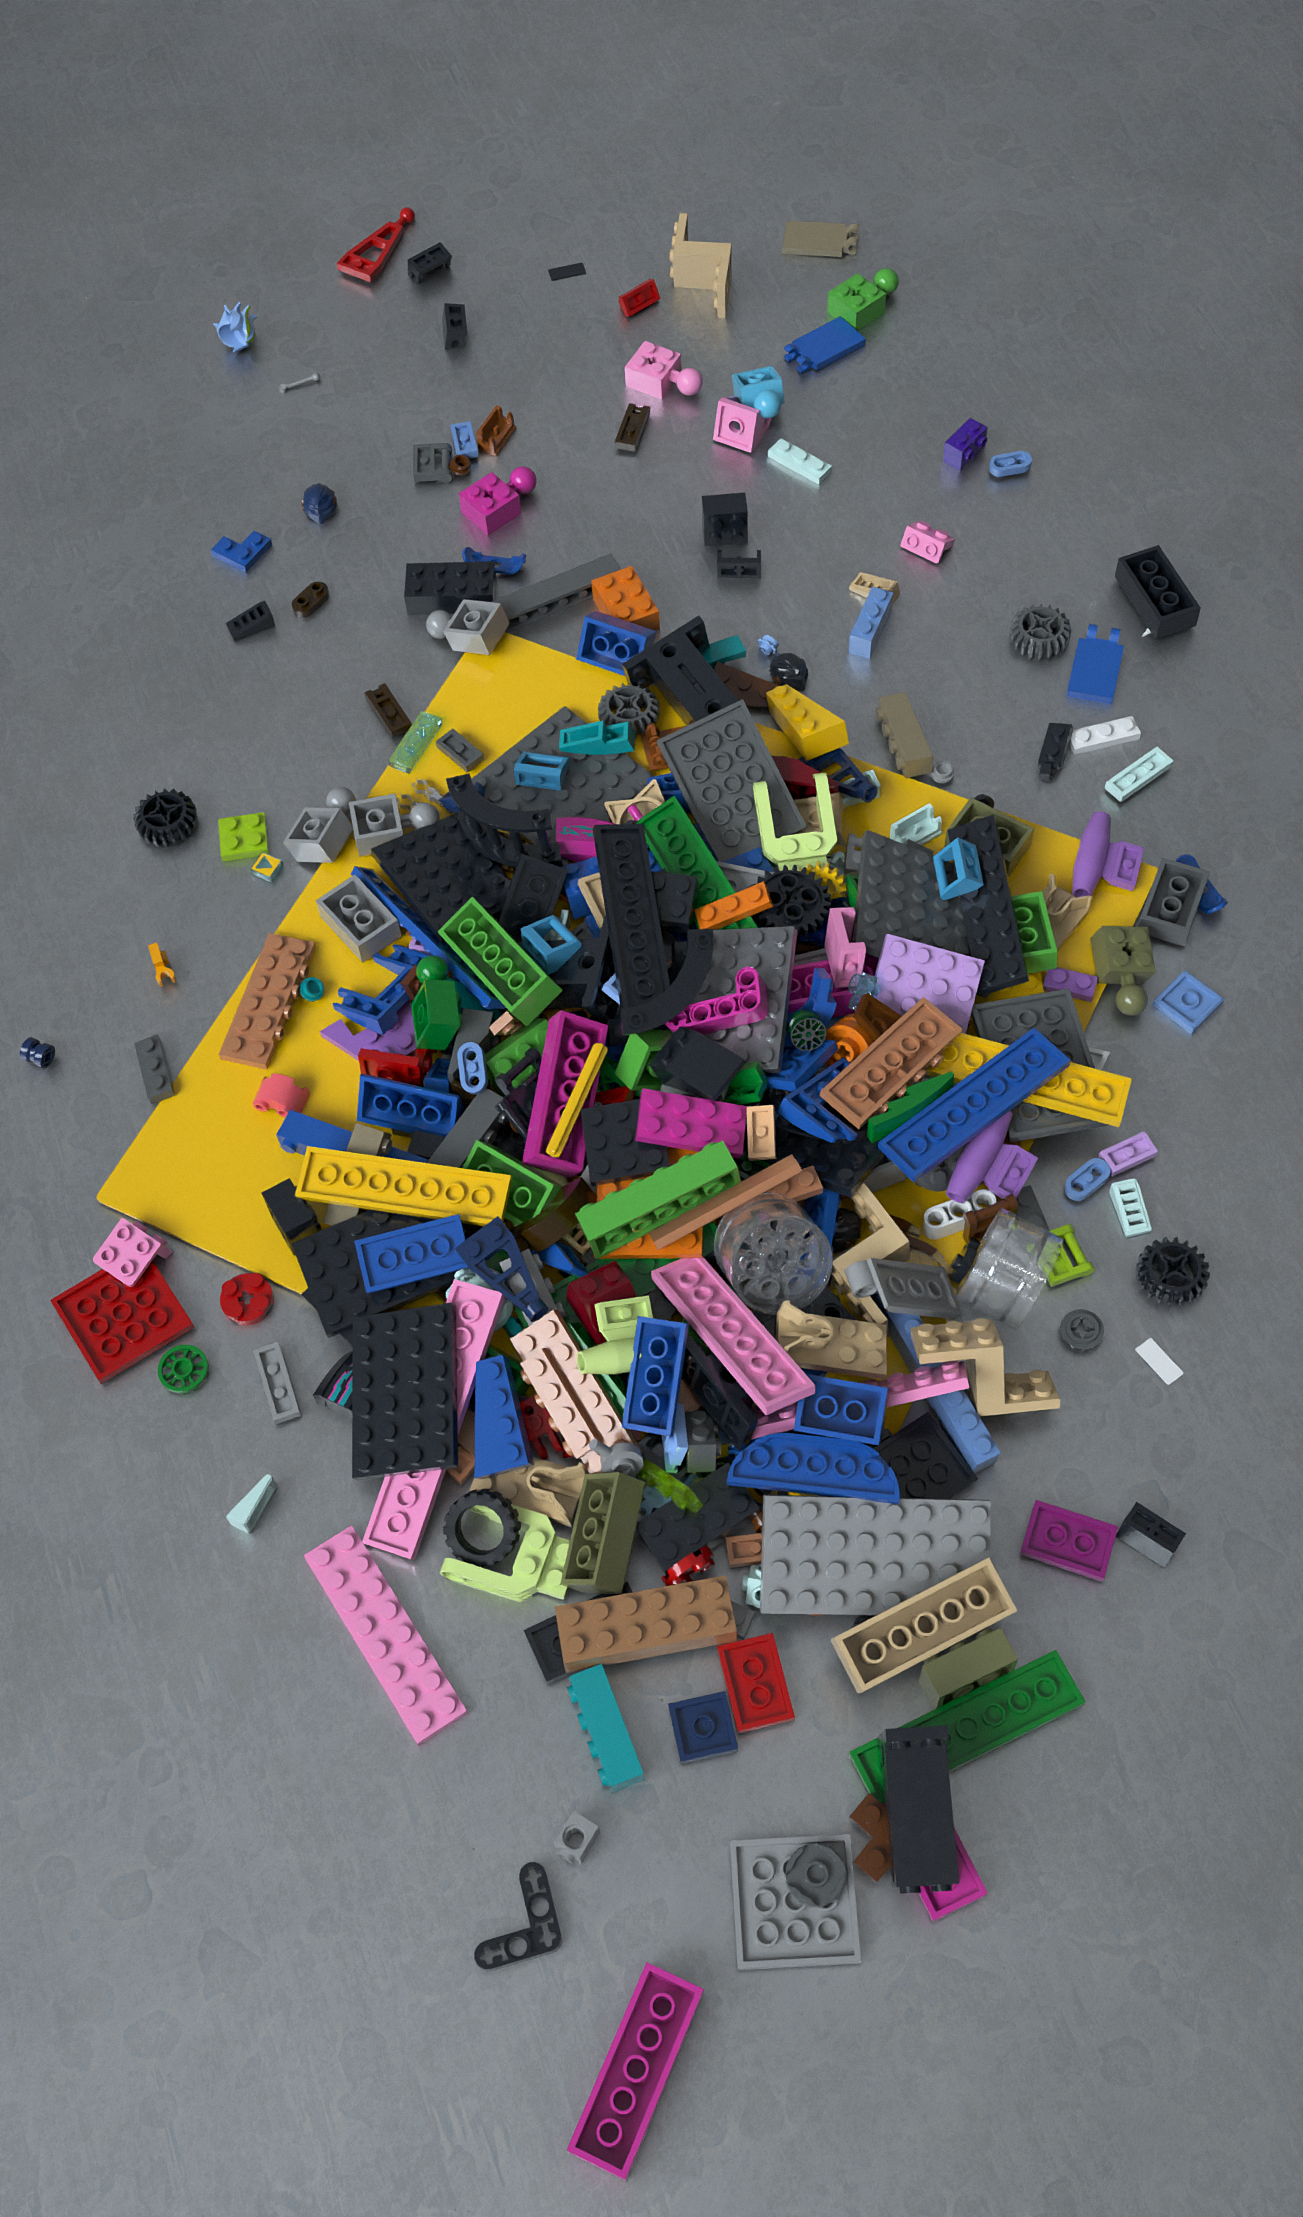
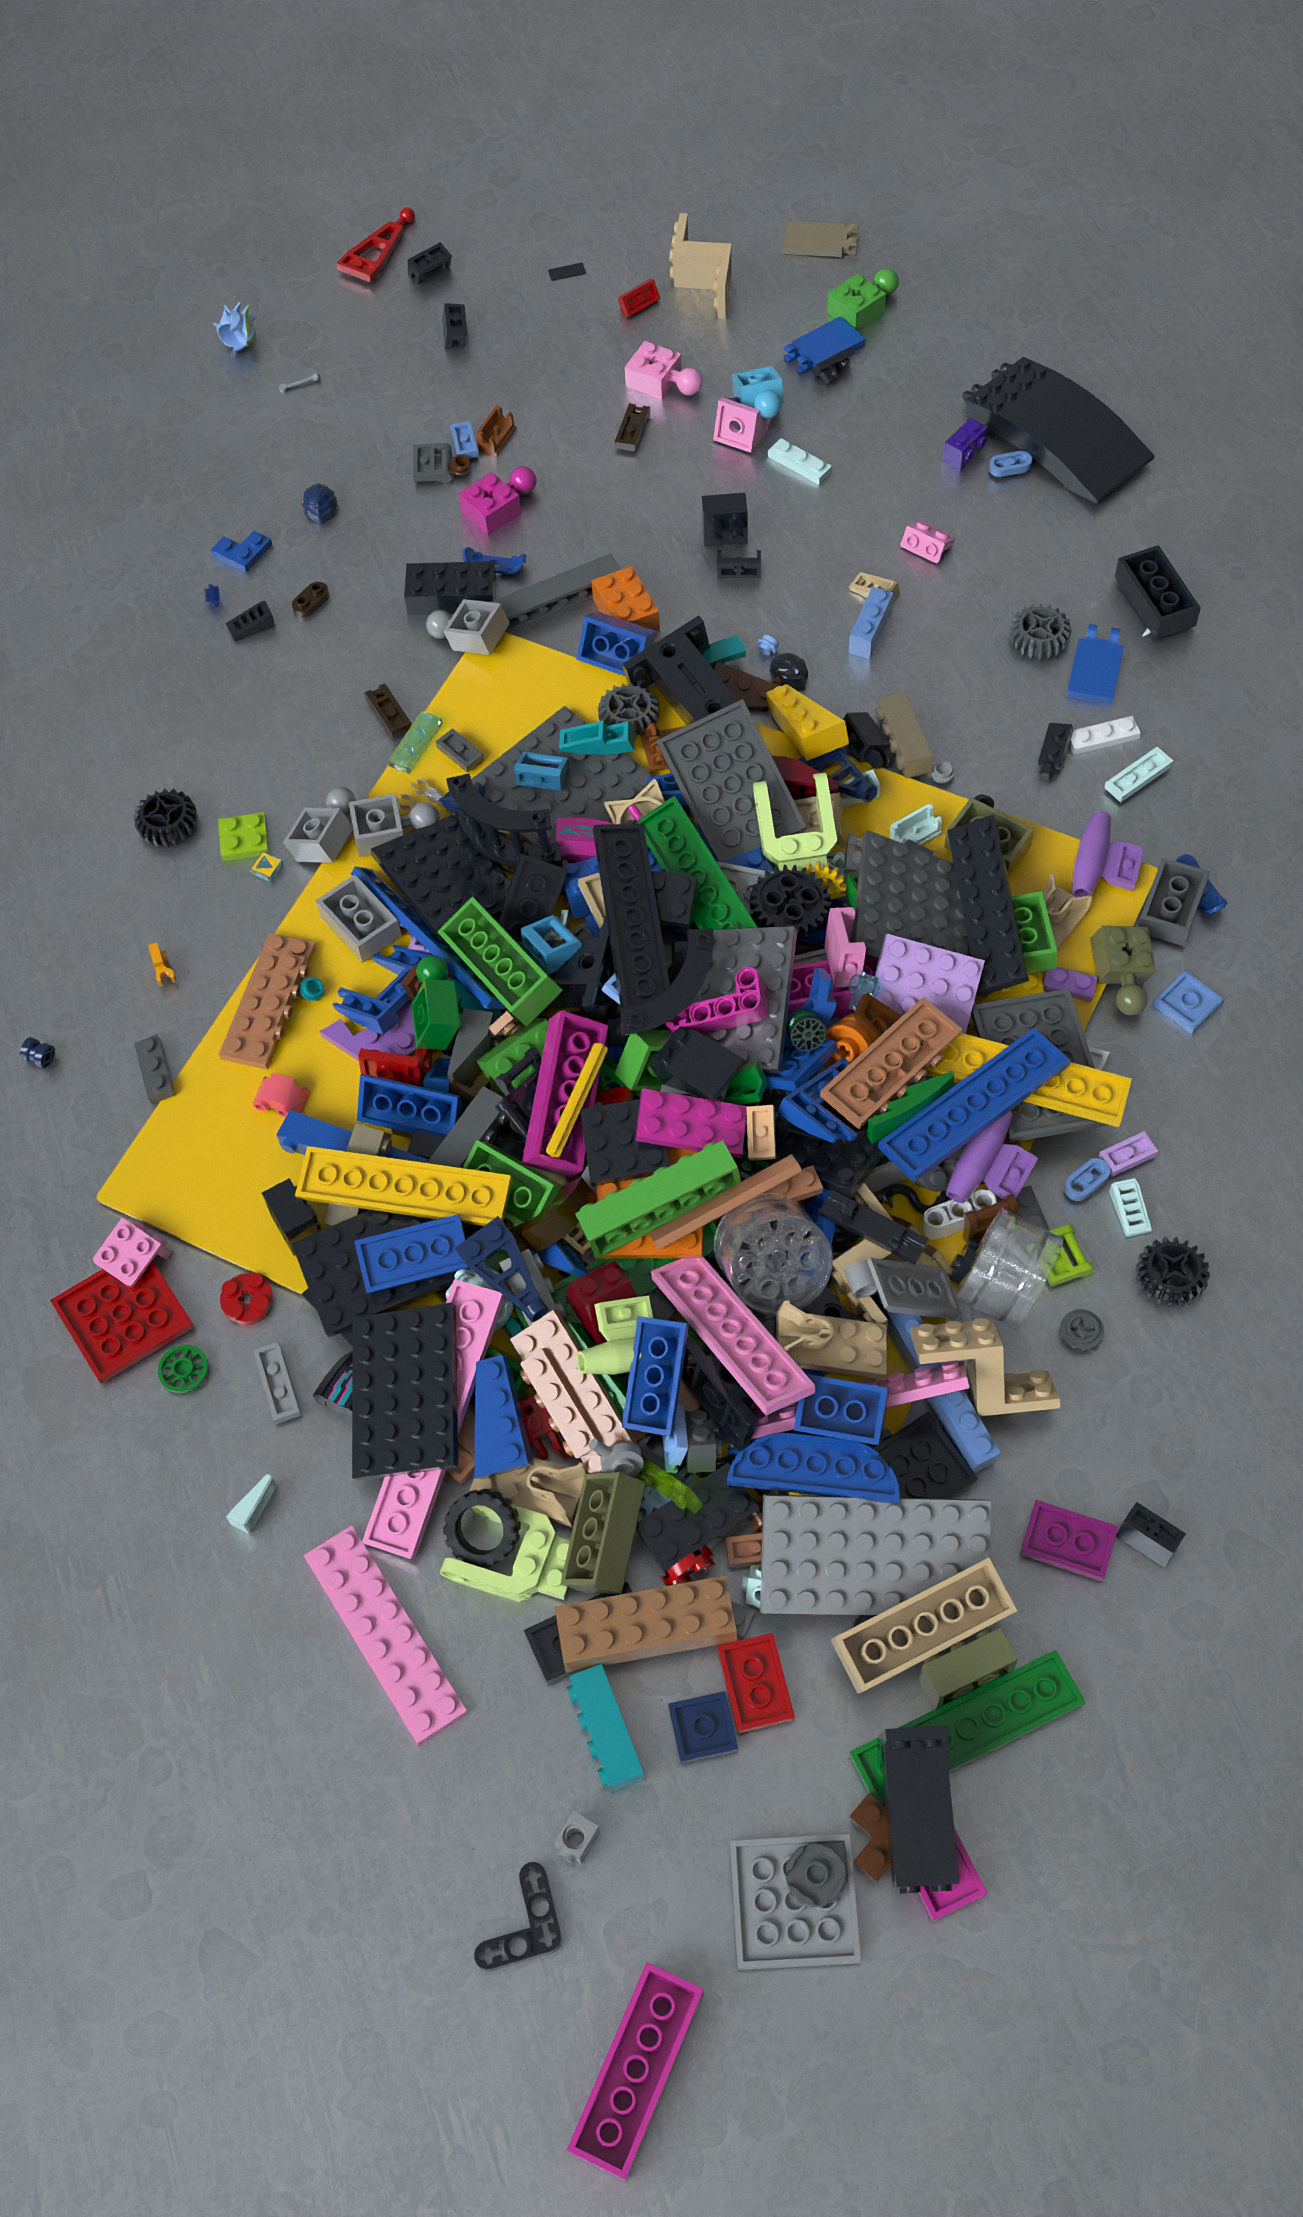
(212, 595): none -> clear blue plate
(471, 1069): medium blue plate -> none
(734, 907): orange plate -> none
(827, 368): none -> black hinge
(867, 740): none -> black hinge
(874, 1227): none -> black hinge
(886, 1194): none -> black animal
(966, 865): dark azure tile -> none
(1059, 427): none -> black hinge
(1159, 1361): white sticker -> none

